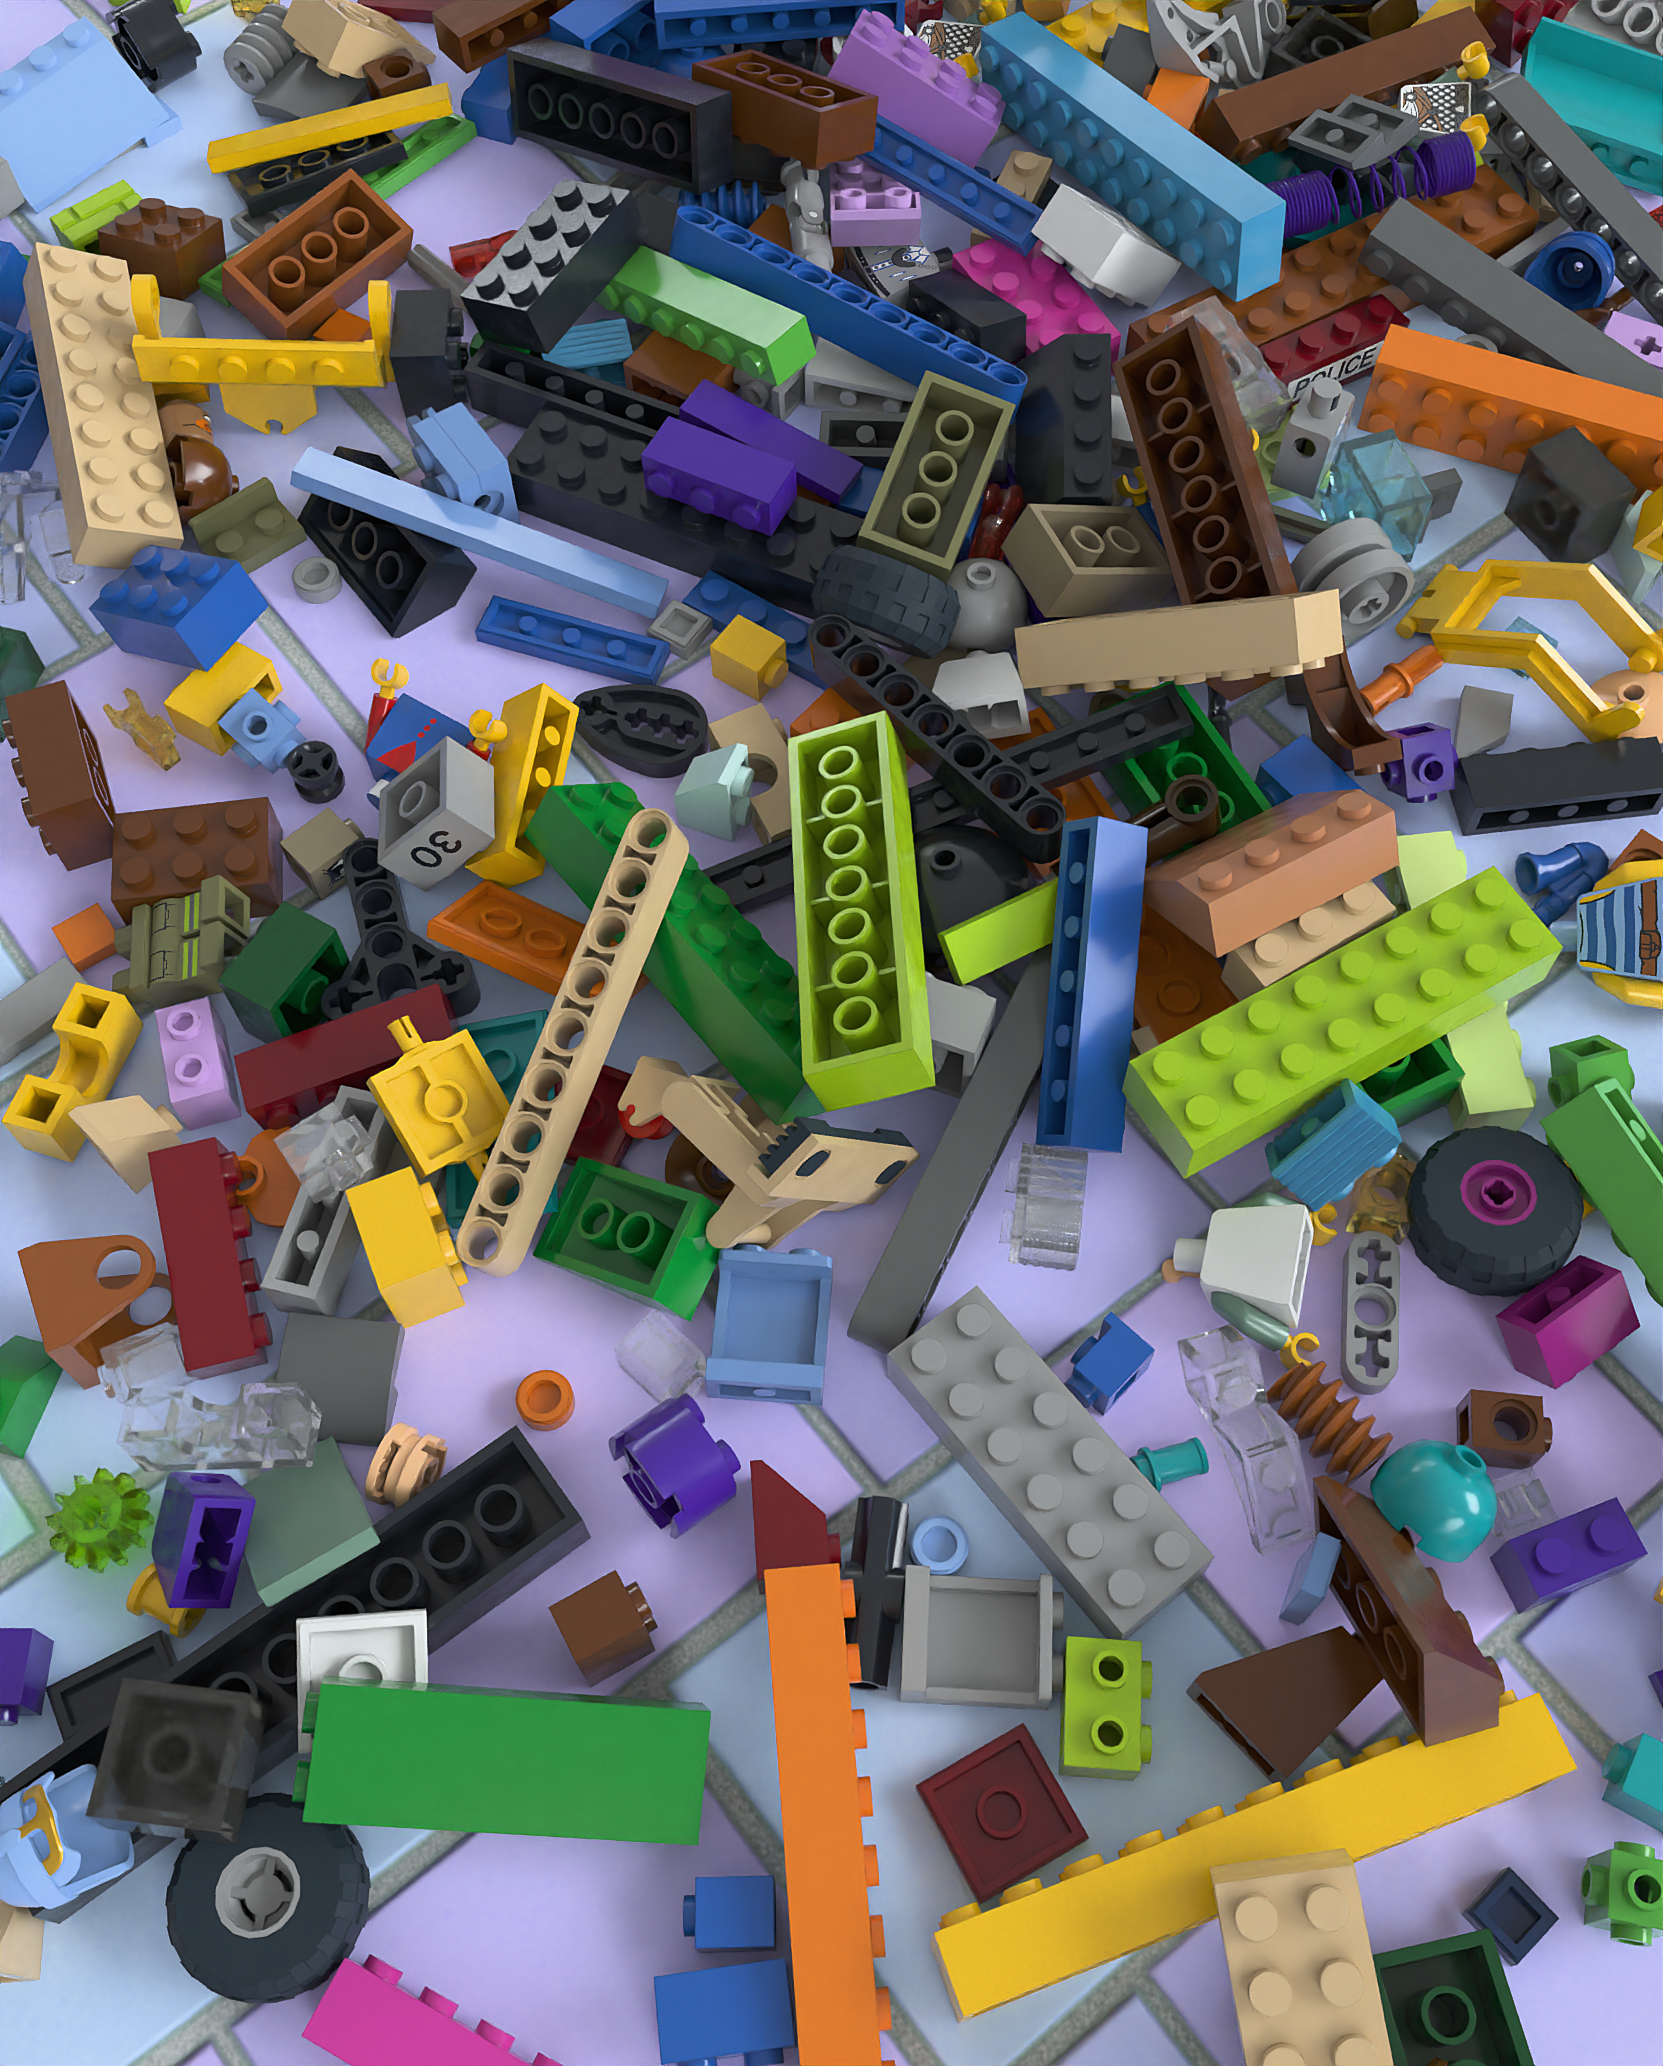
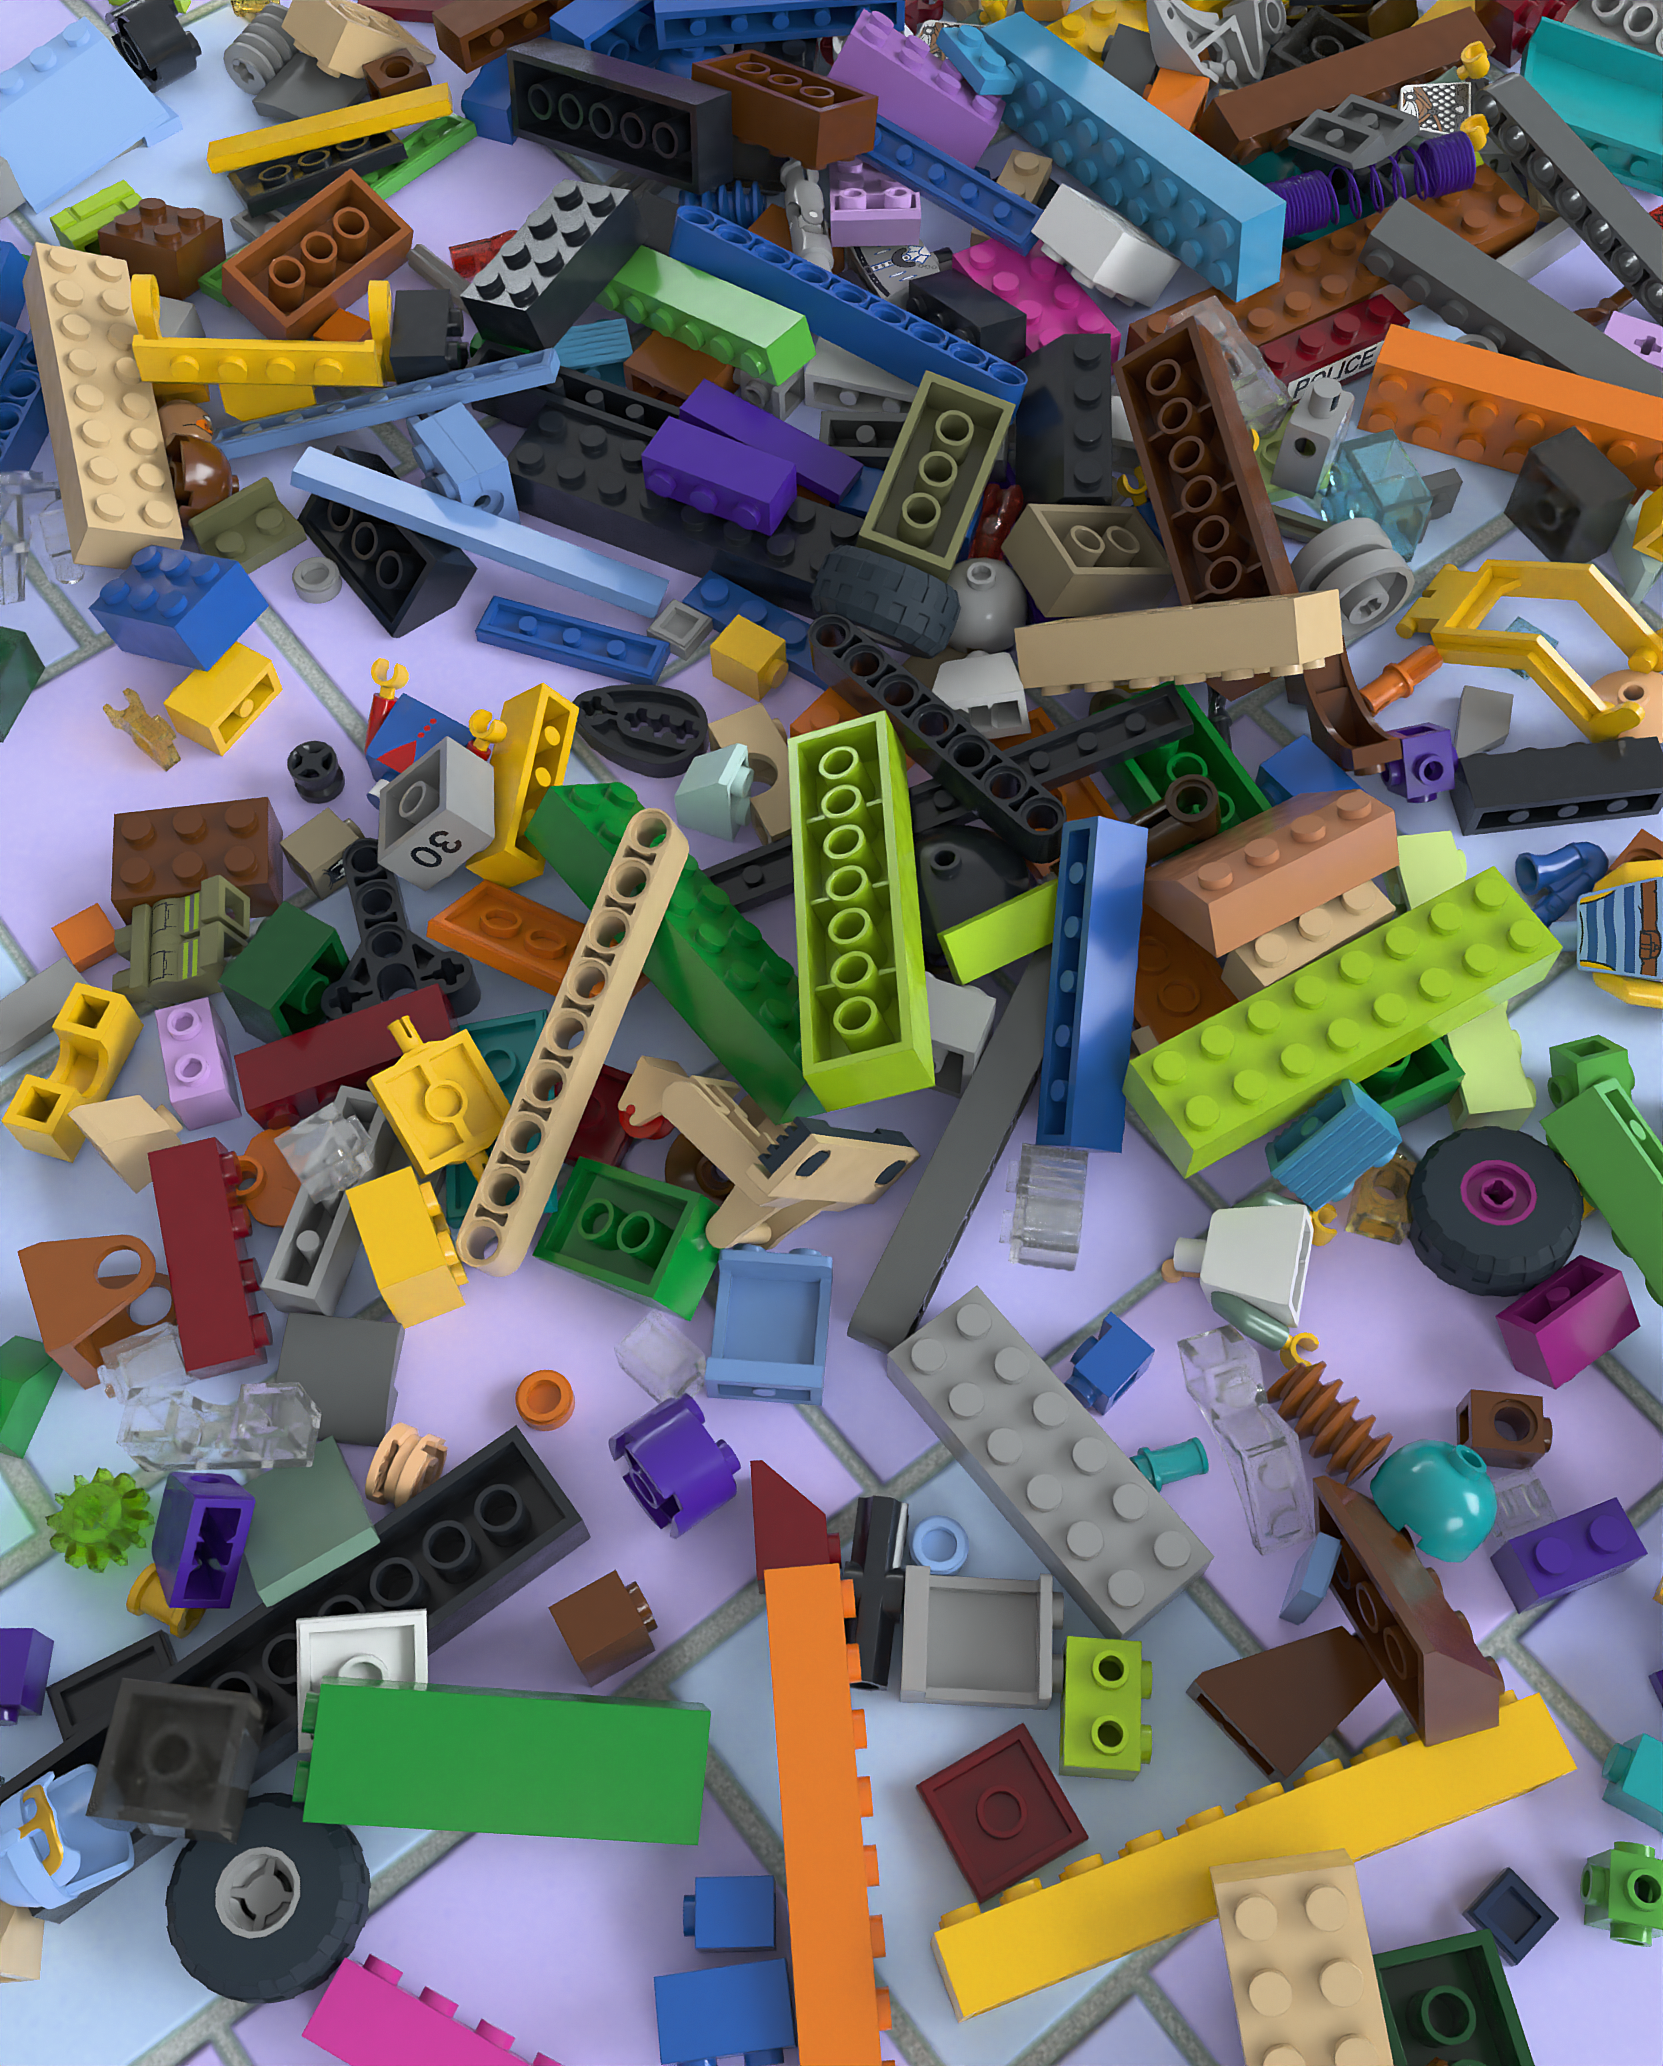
(62, 774): reddish brown brick -> none
(262, 731): medium blue brick -> none
(388, 404): none -> medium blue tile
(976, 60): none -> dark azure plate
(1384, 1291): light grey beam -> none
(1560, 277): blue helmet -> none

